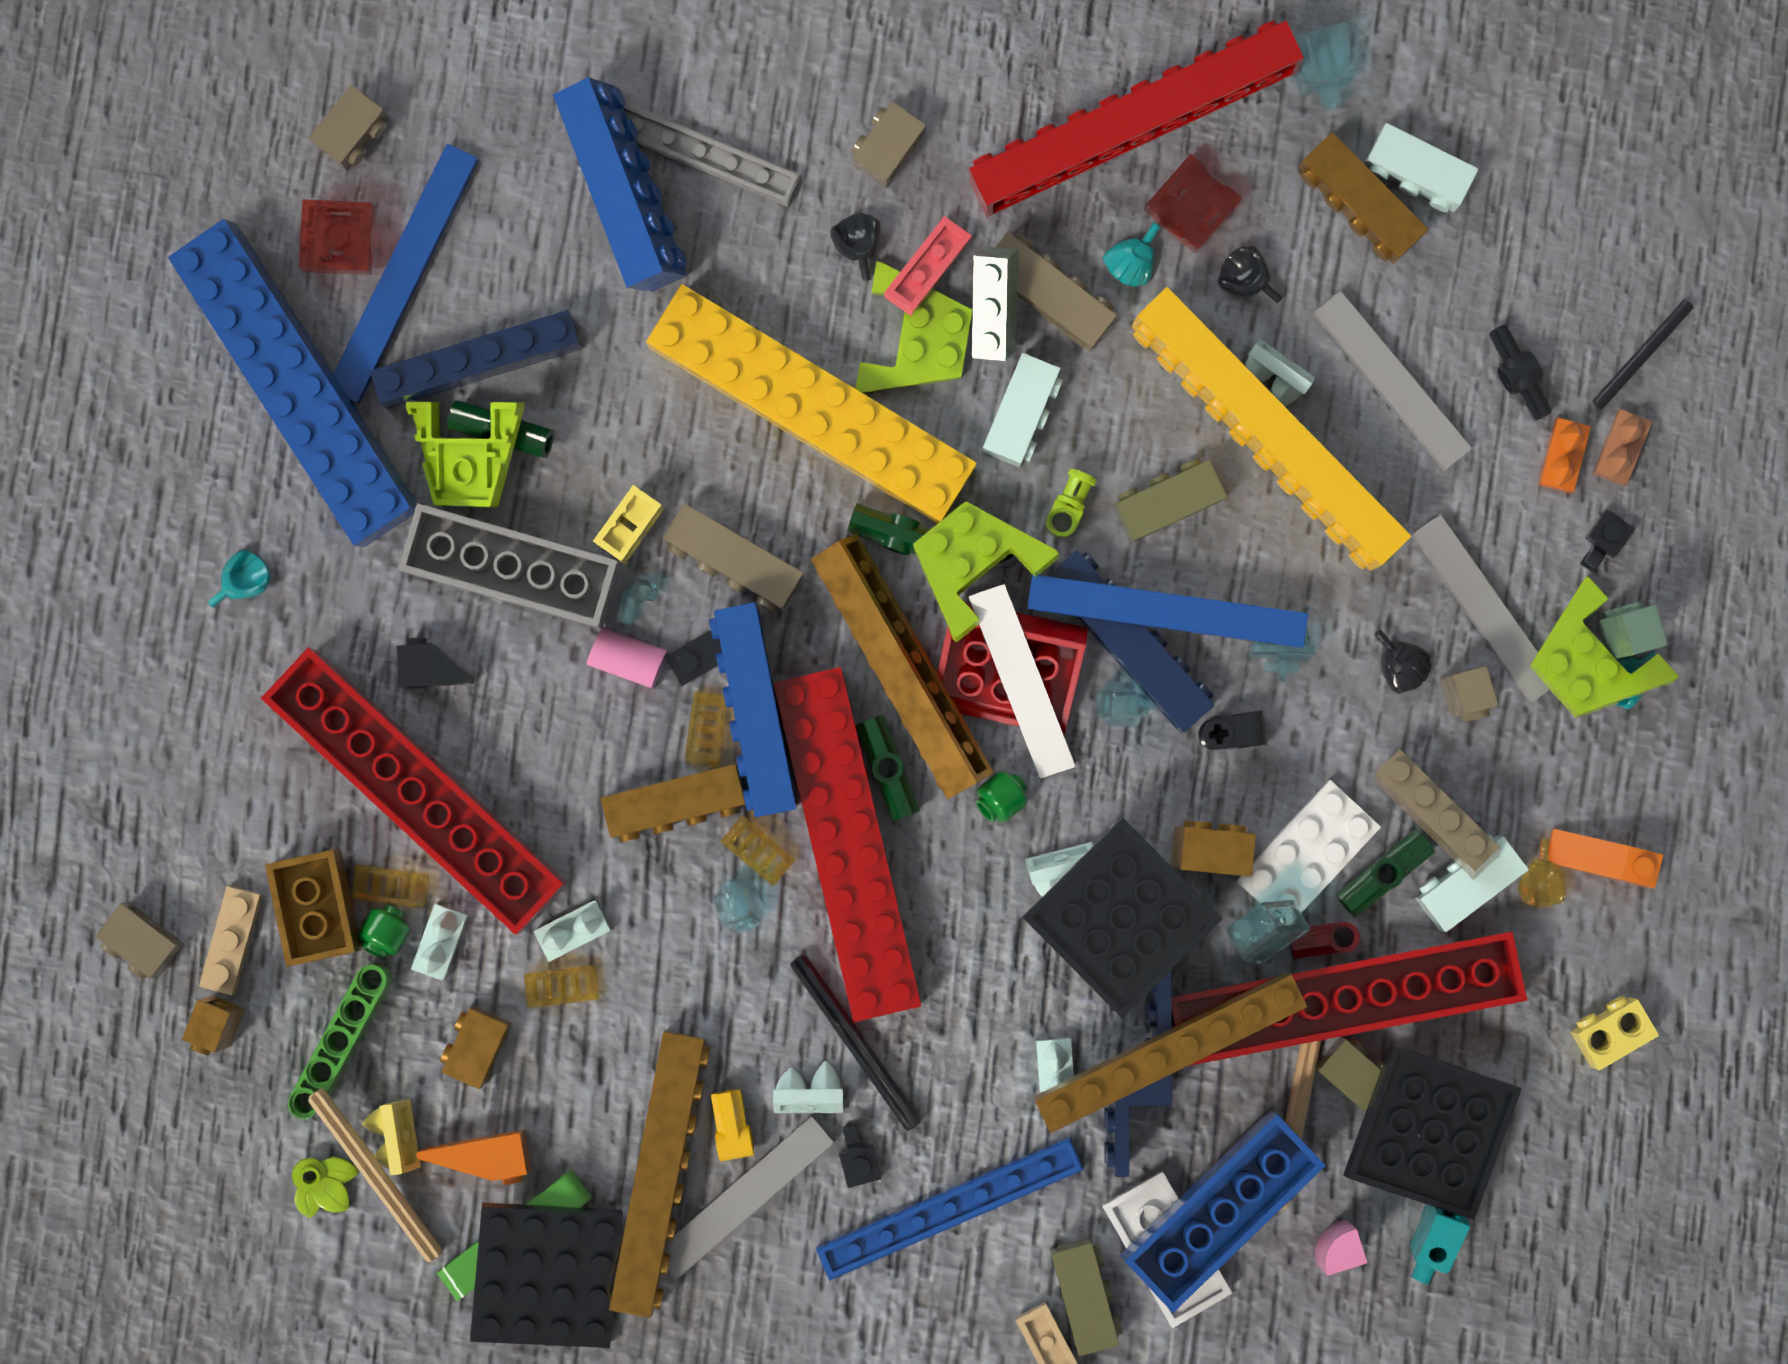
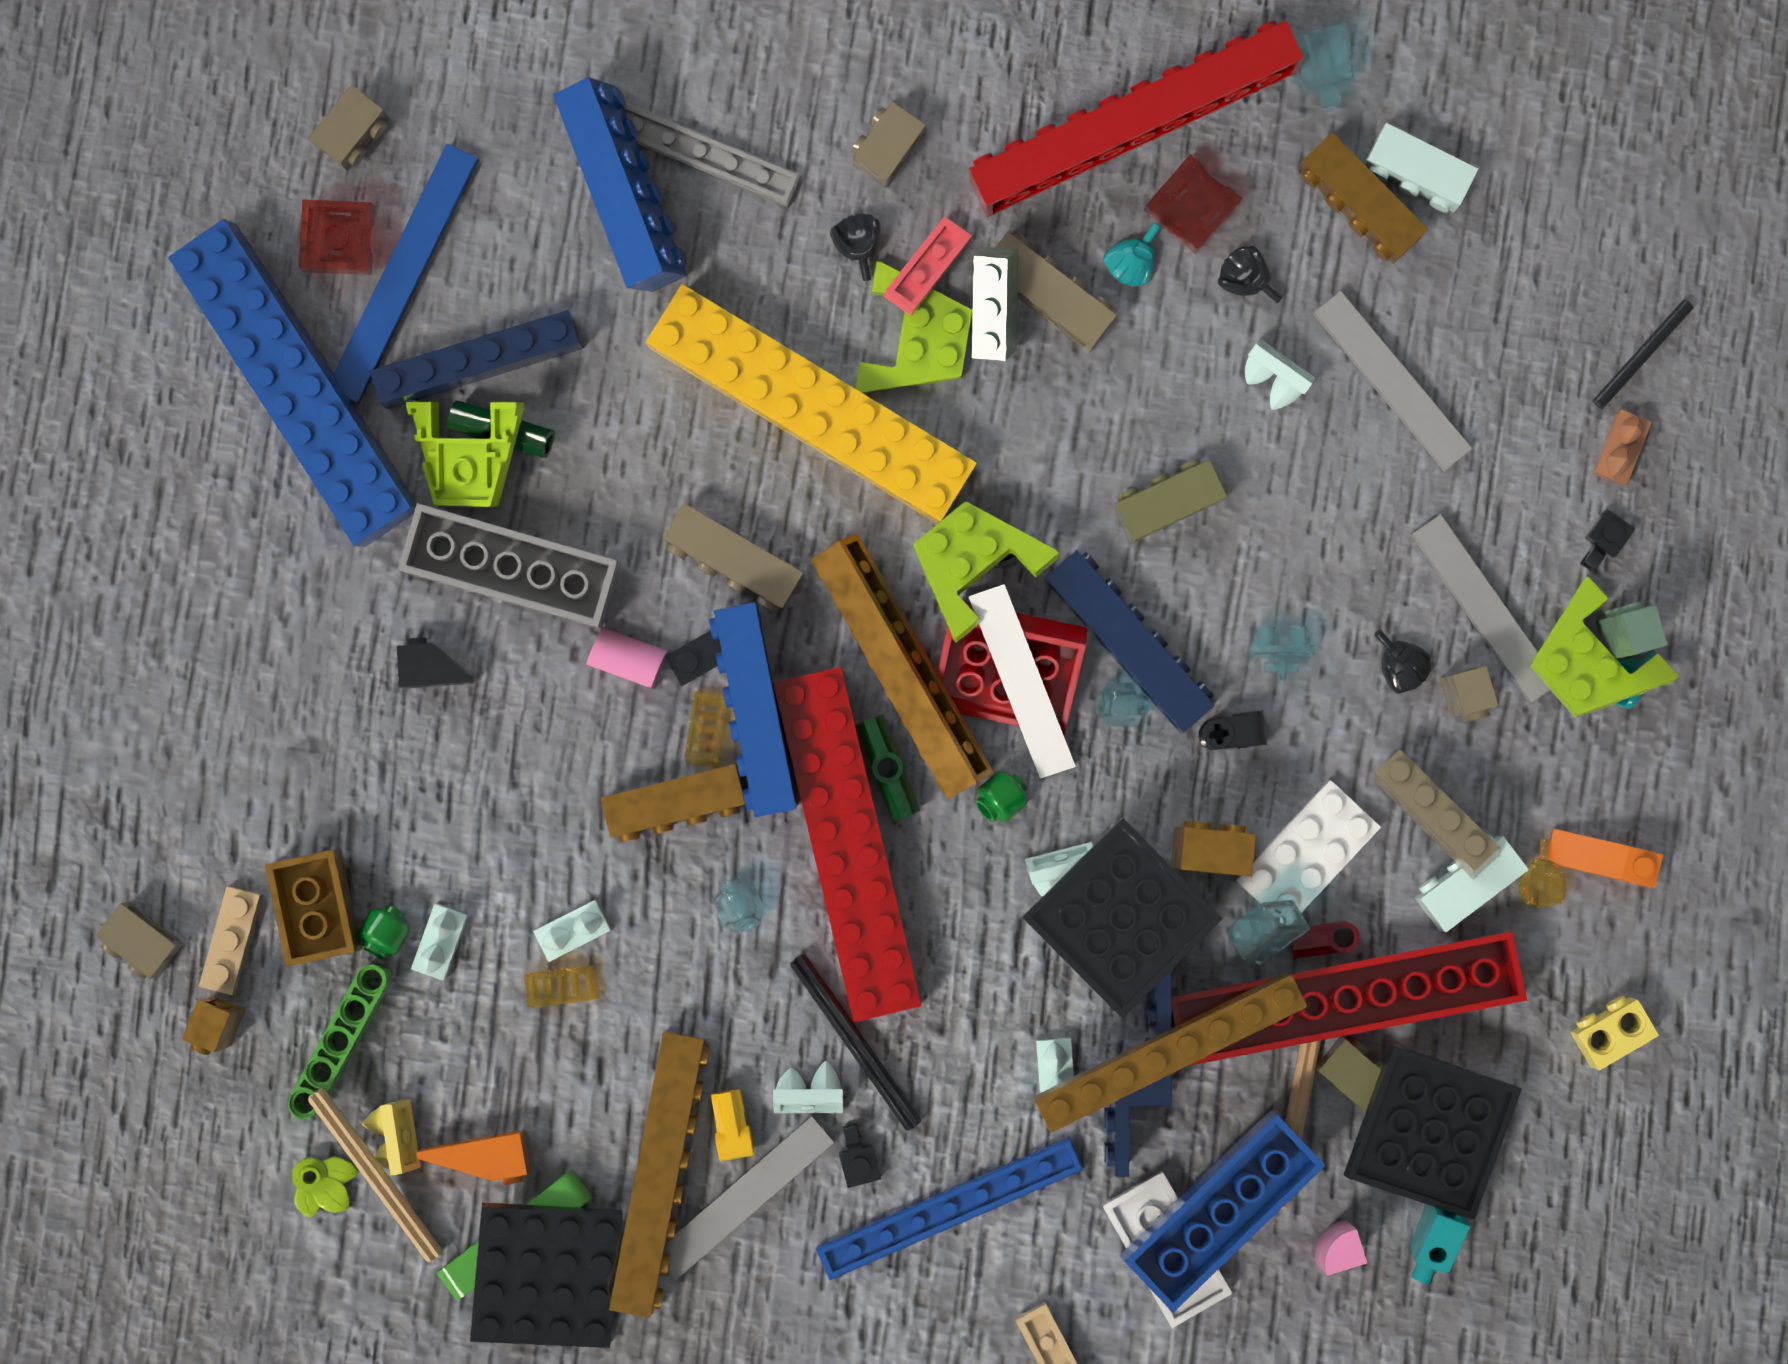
(242, 577): teal piece -> none
(412, 886): clear yellow slope -> none
(414, 790): red brick -> none
(475, 1046): pearl gold brick -> none
(629, 524): light yellow brick -> none
(633, 597): clear light blue arm -> none
(766, 841): clear yellow slope -> none
(892, 531): dark green piece -> none
(1022, 410): light aqua brick -> none
(1071, 505): lime connector -> none
(1086, 1296): olive brick -> none
(1167, 611): blue tile -> none
(1269, 431): yellow brick -> none
(1401, 858): dark green piece -> none
(1520, 372): black axle -> none
(1564, 455): orange tile -> none

